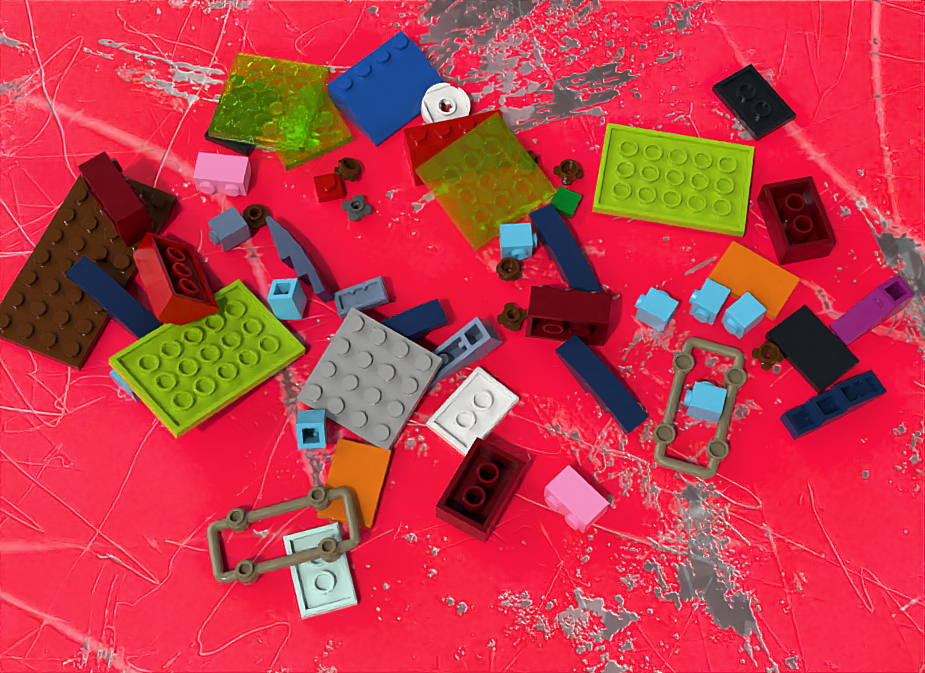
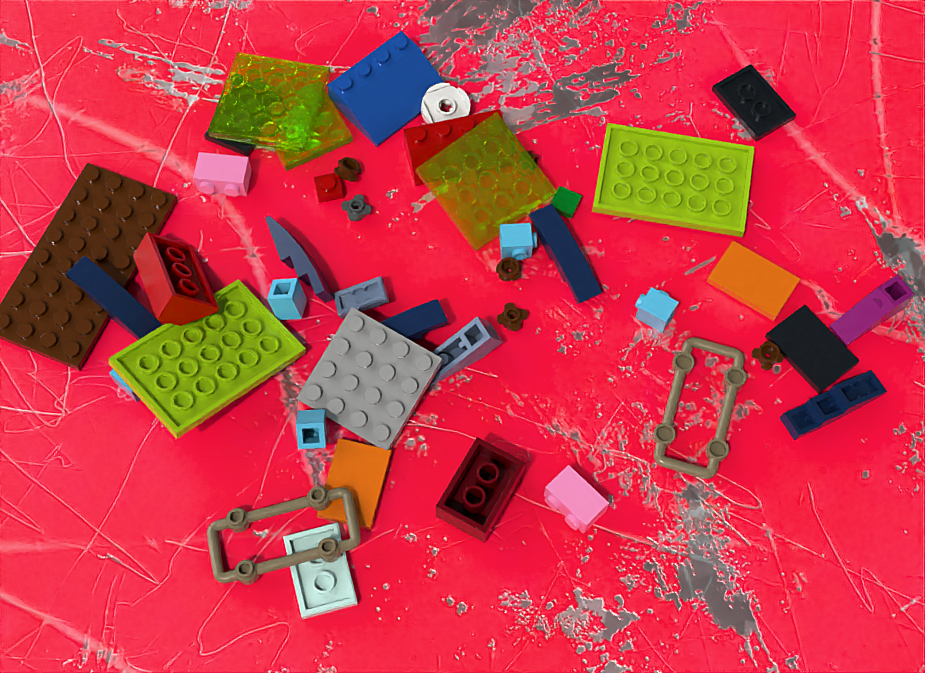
(117, 198): dark red brick -> none
(228, 229): sand blue brick -> none
(255, 222): reddish brown plate -> none
(472, 411): white tile -> none
(568, 312): dark red brick -> none
(571, 166): reddish brown plate -> none
(601, 384): dark blue slope -> none
(705, 401): medium azure brick -> none
(708, 301): medium azure brick -> none
(743, 315): medium azure brick -> none
(796, 220): dark red brick -> none

